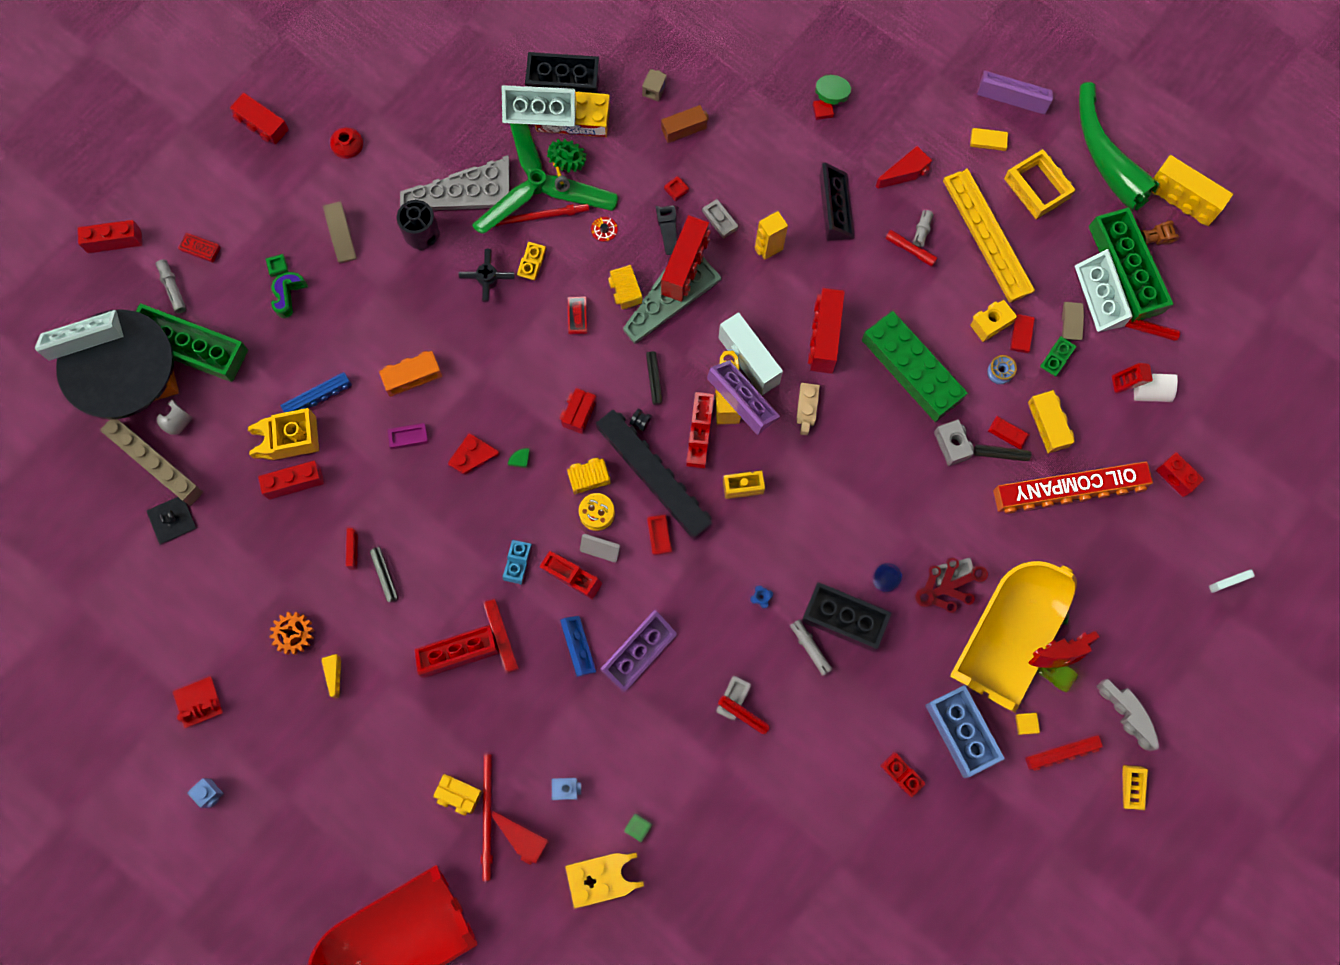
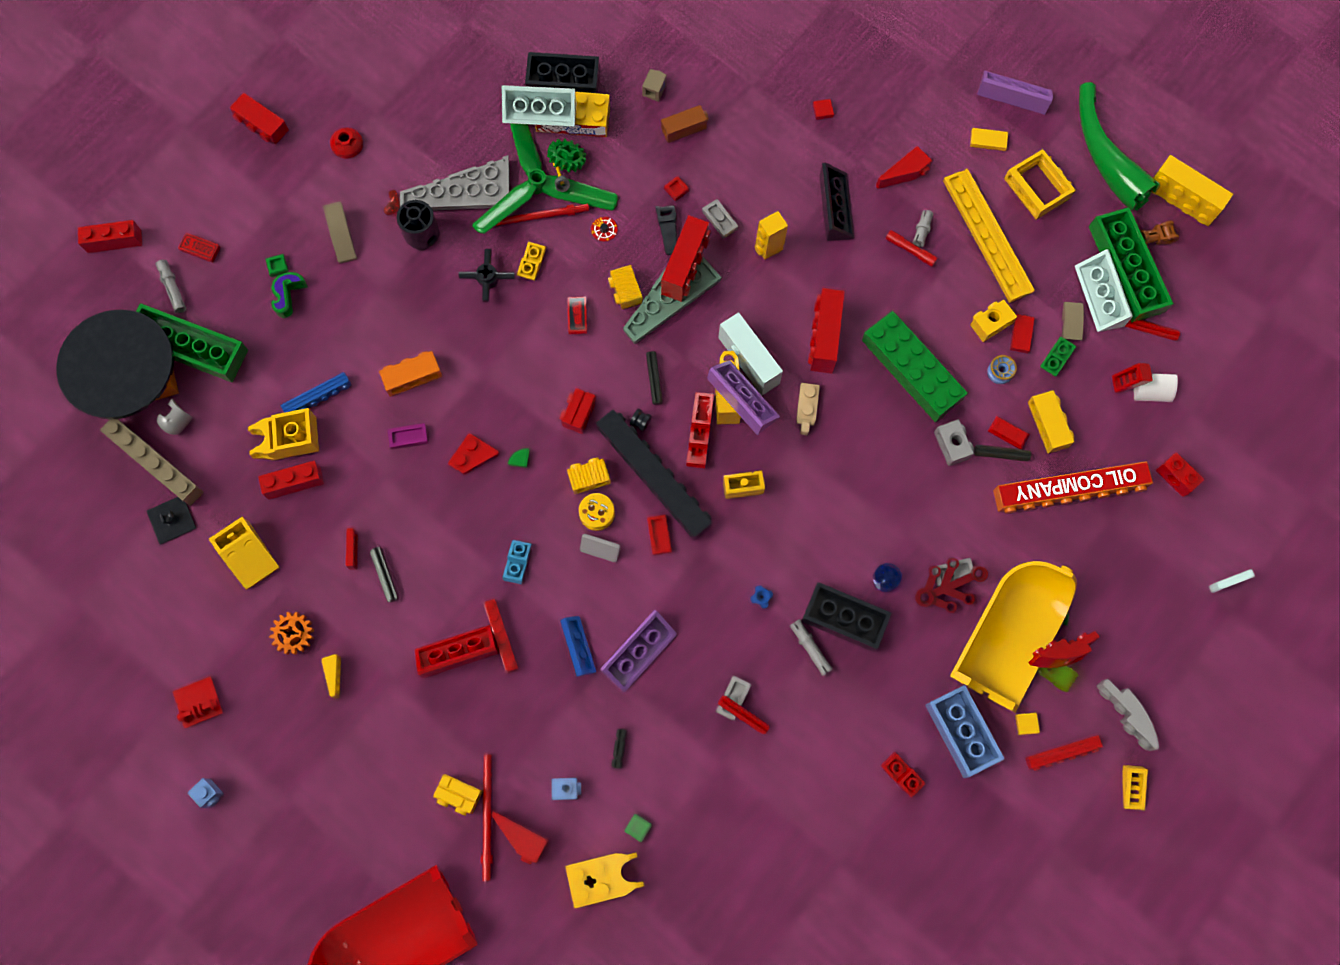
(79, 336): light aqua slope -> none
(244, 552): none -> yellow slope
(394, 203): none -> clear red arm
(571, 575): red slope -> none
(619, 748): none -> pearl dark grey axle
(832, 89): green tile -> none

